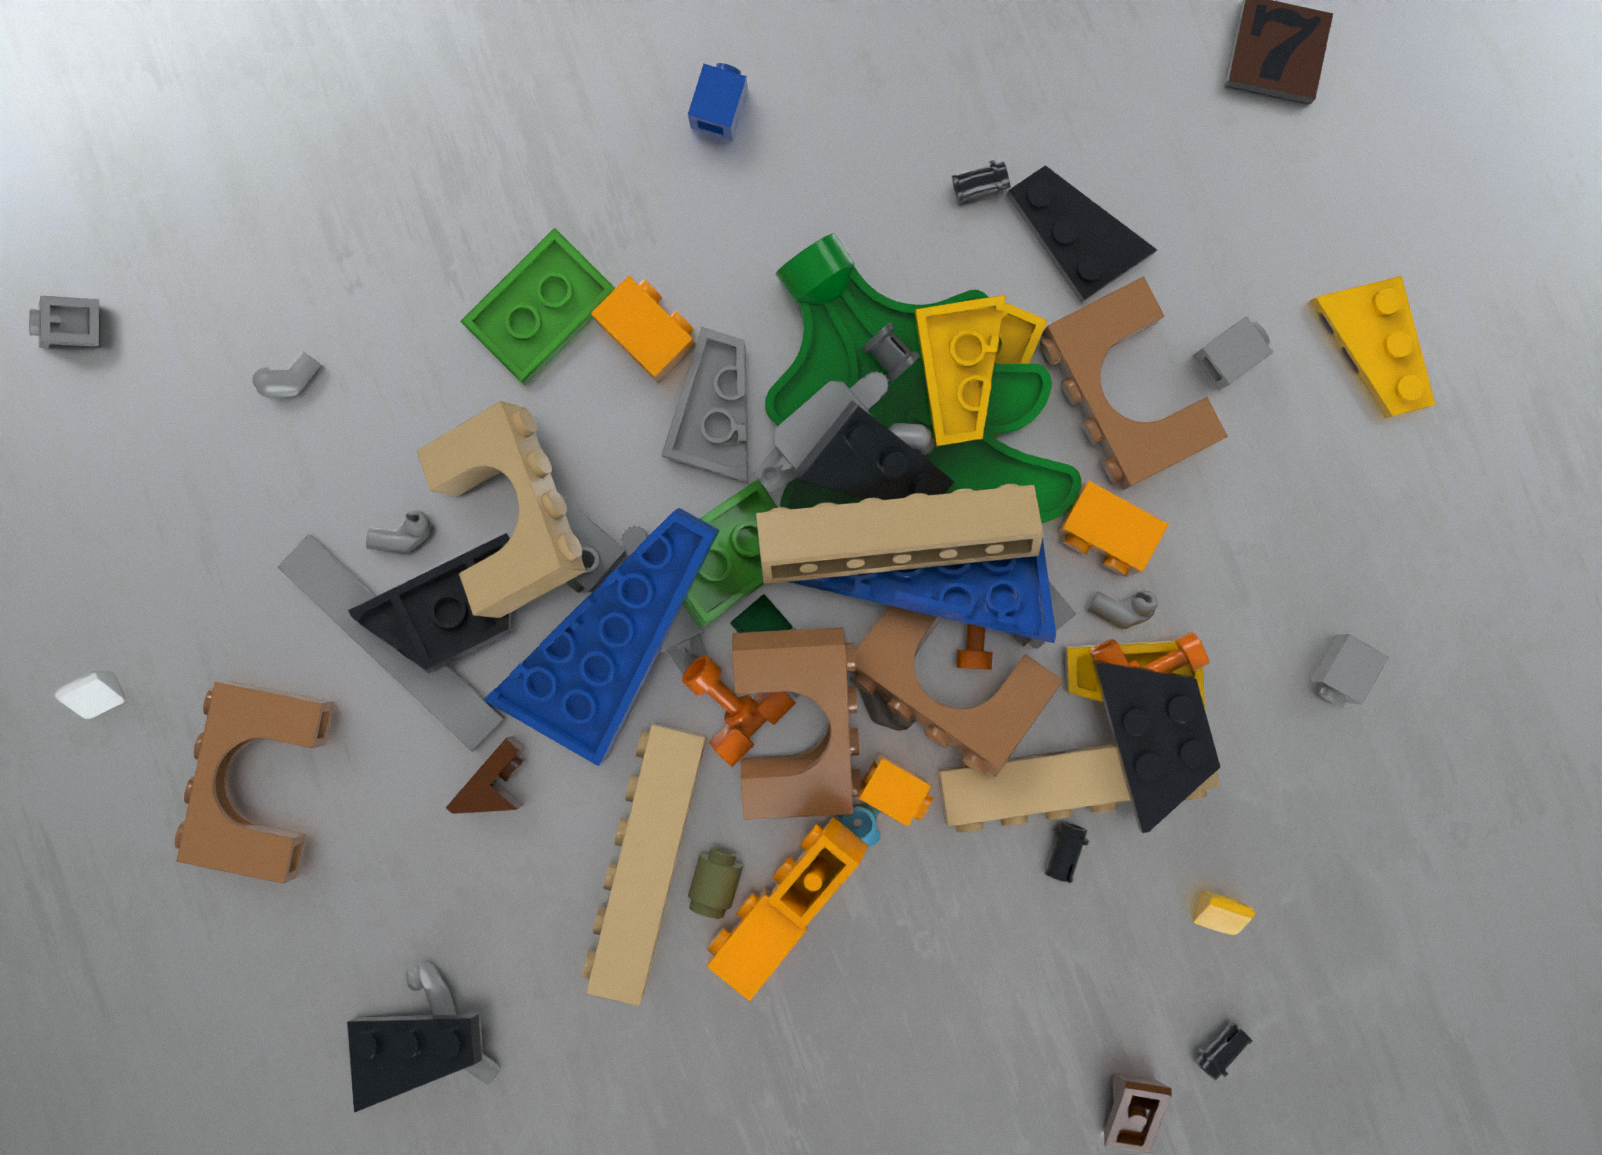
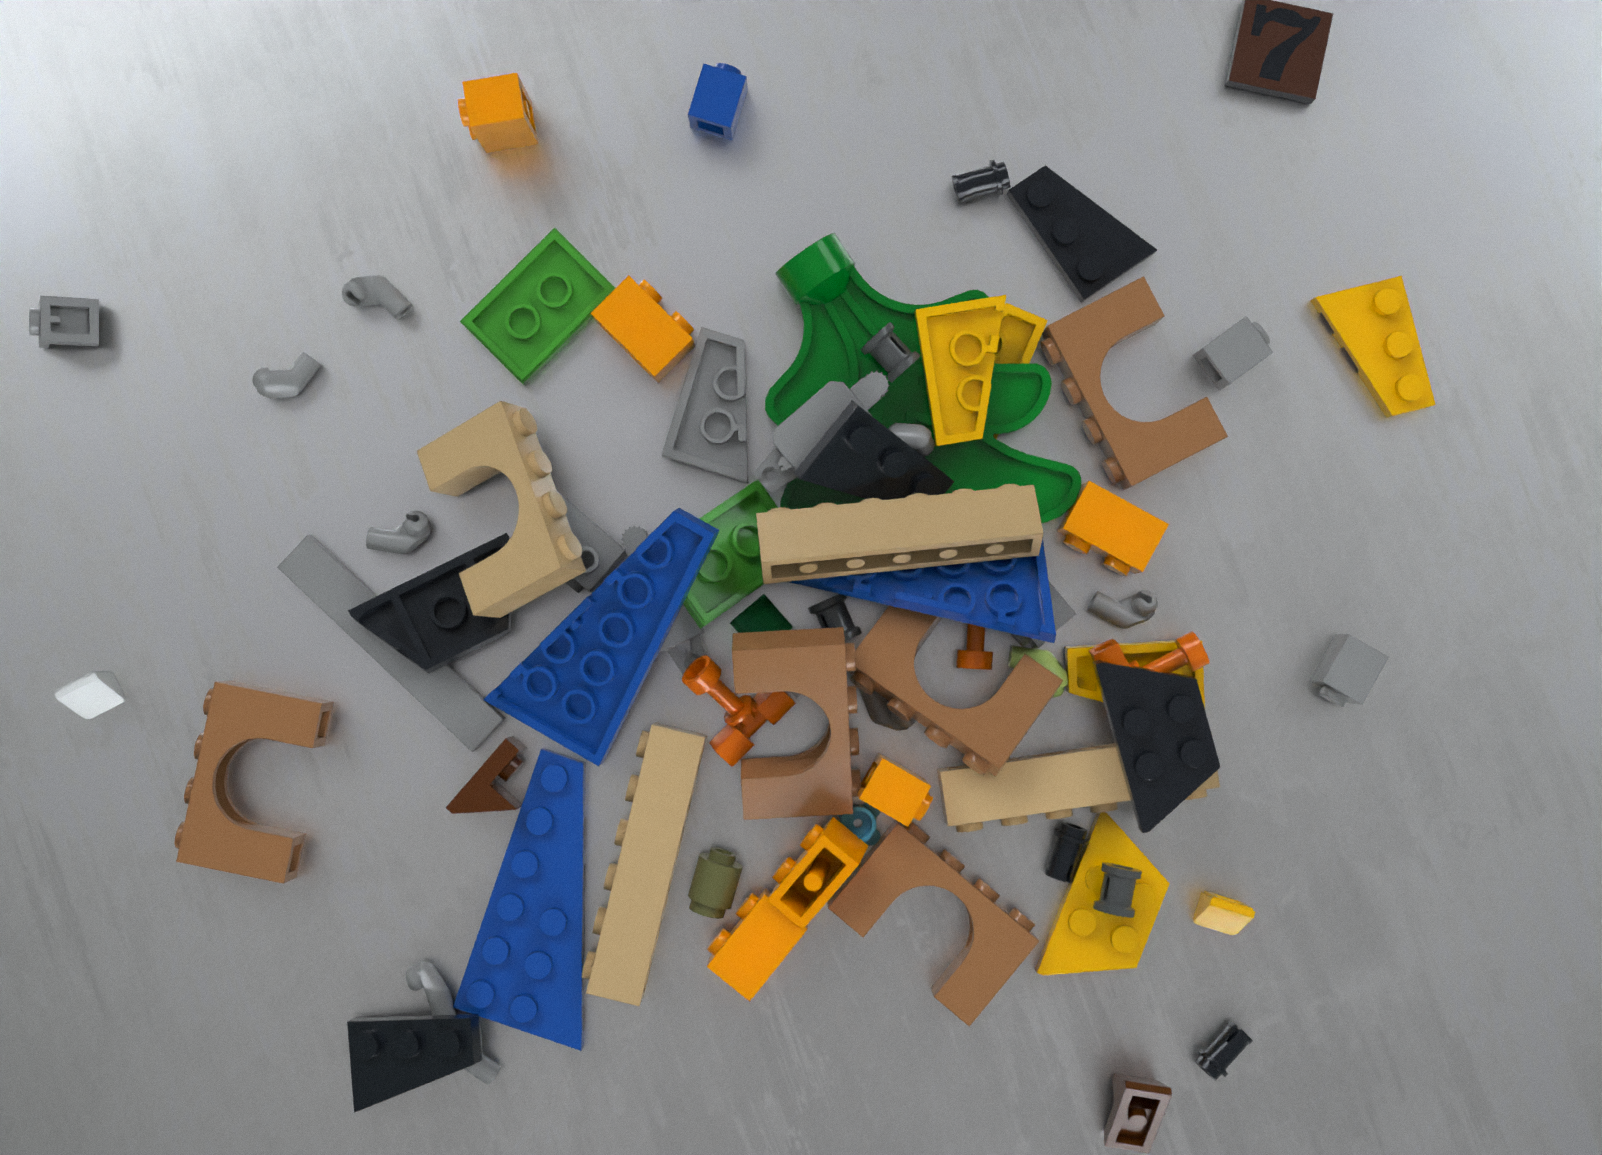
(375, 291): none -> light grey arm
(498, 112): none -> light orange brick
(533, 930): none -> blue wing
(834, 614): none -> dark grey bush
(995, 938): none -> medium nougat arch
(1044, 658): none -> yellowish green arm
(1096, 940): none -> yellow wing
(1117, 890): none -> dark grey bush

